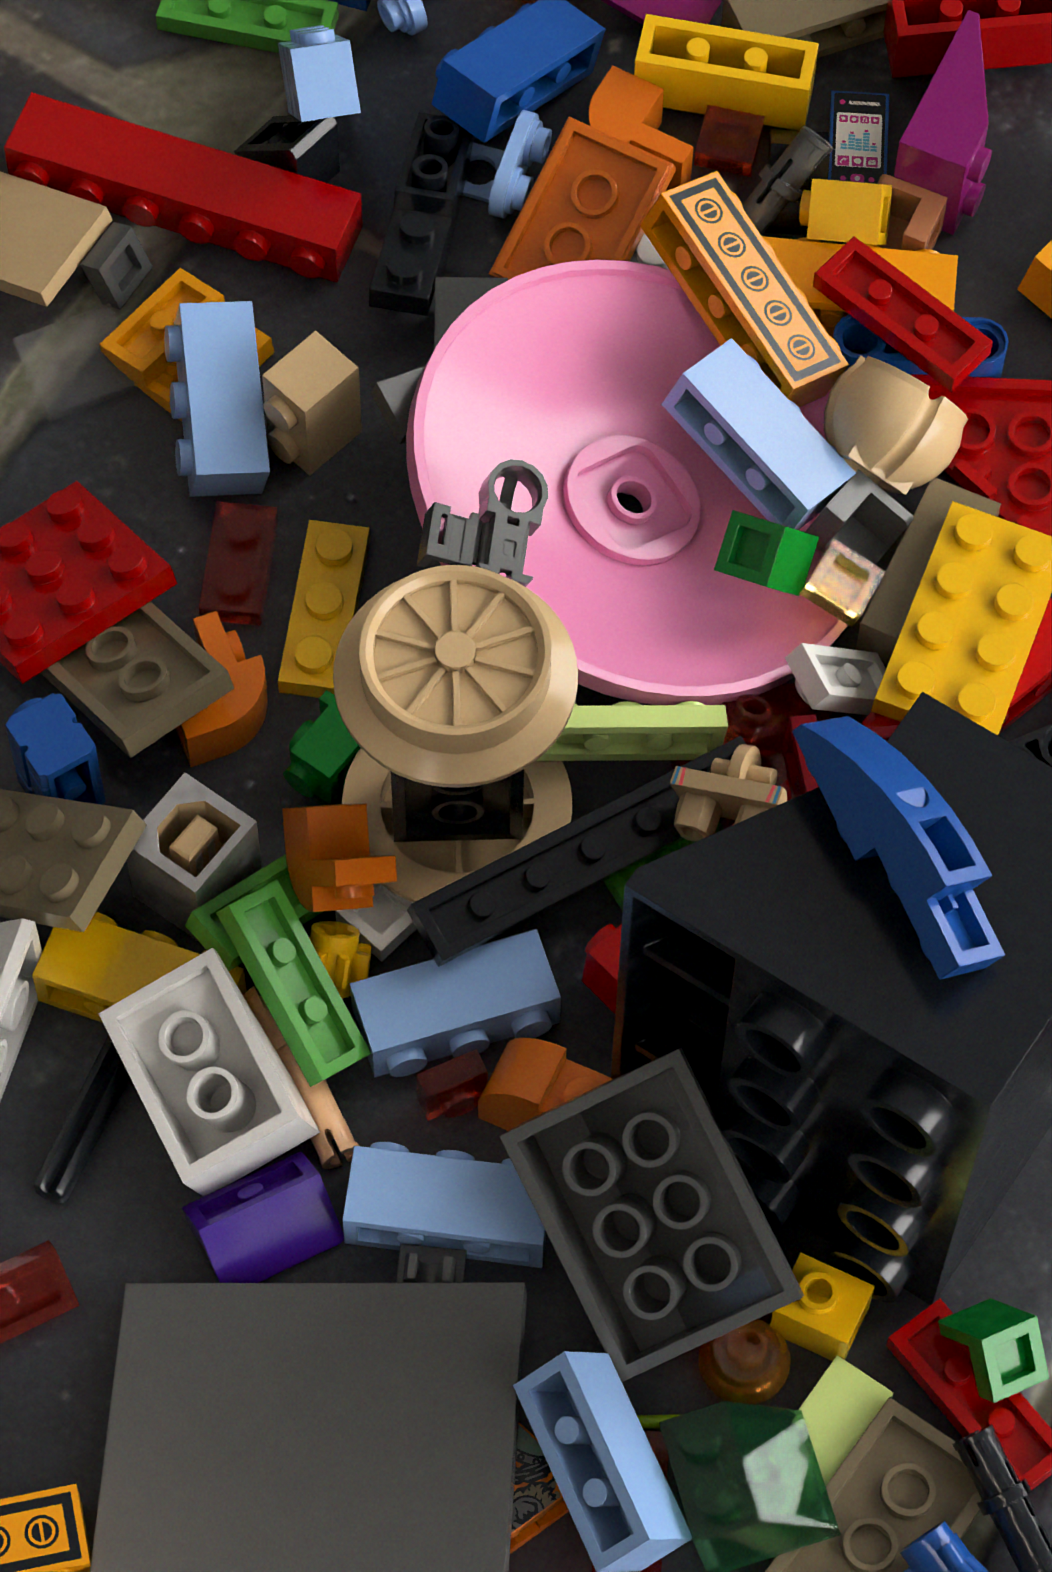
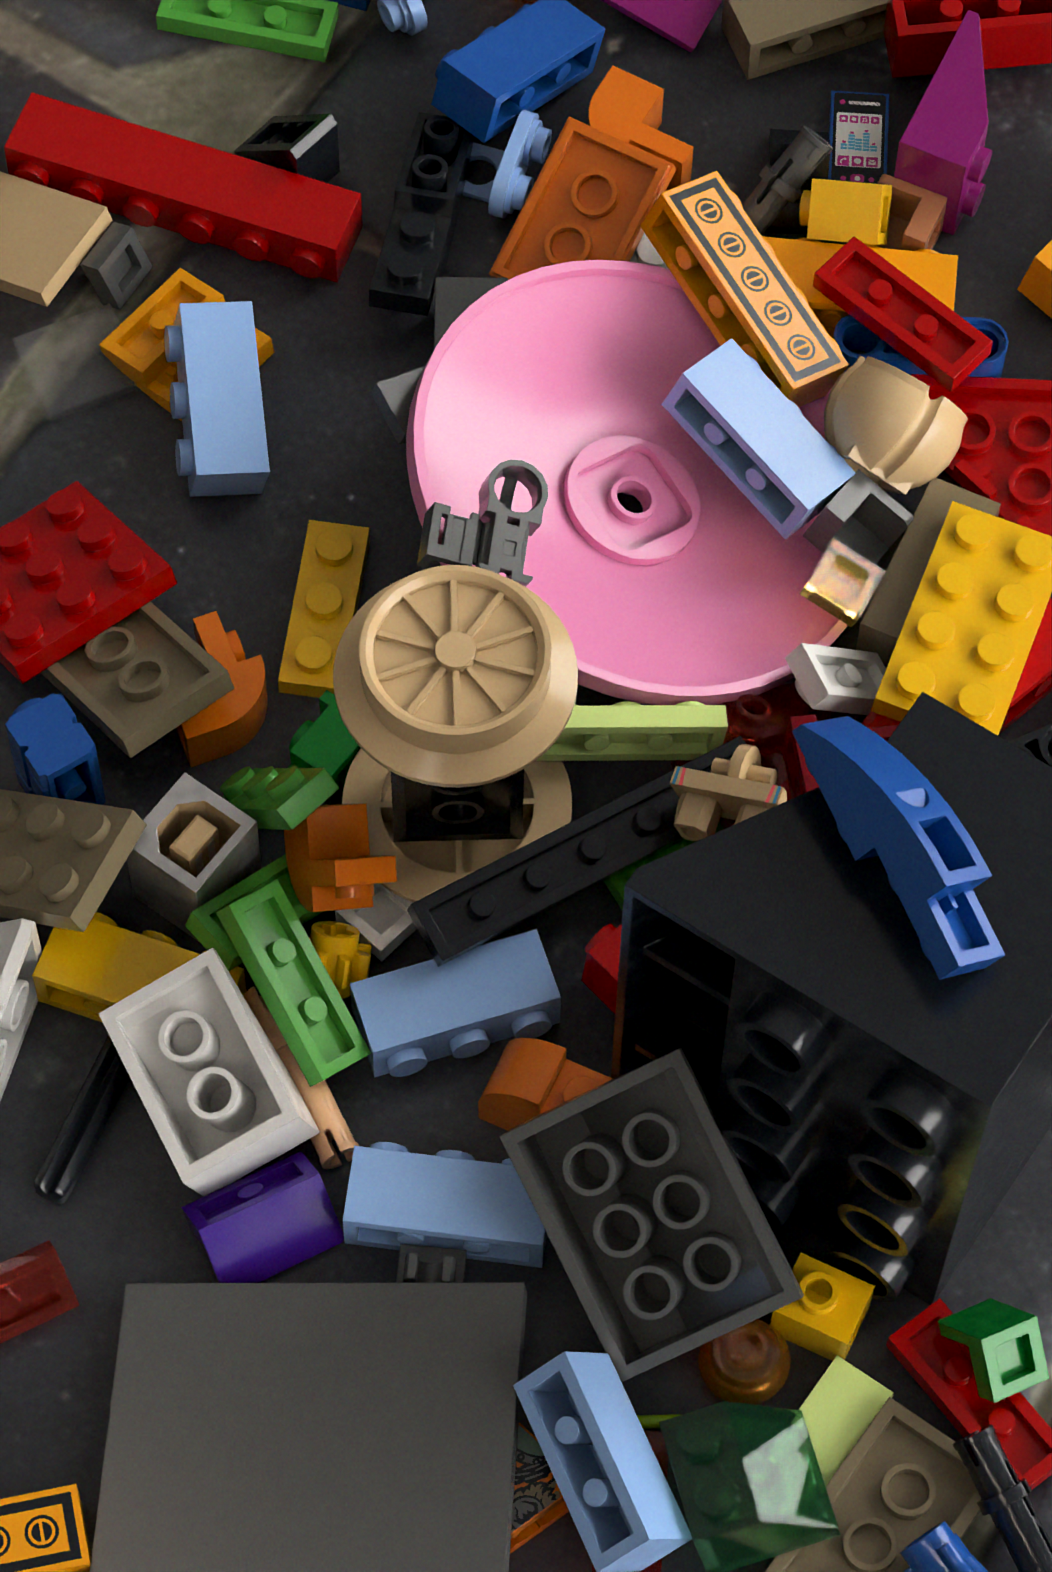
(239, 562): clear red plate -> none
(278, 795): none -> bright green plate
(311, 403): tan brick -> none
(318, 74): light blue brick -> none
(452, 1086): clear red plate -> none
(728, 69): yellow brick -> none
(729, 140): clear red plate -> none
(766, 553): green panel -> none

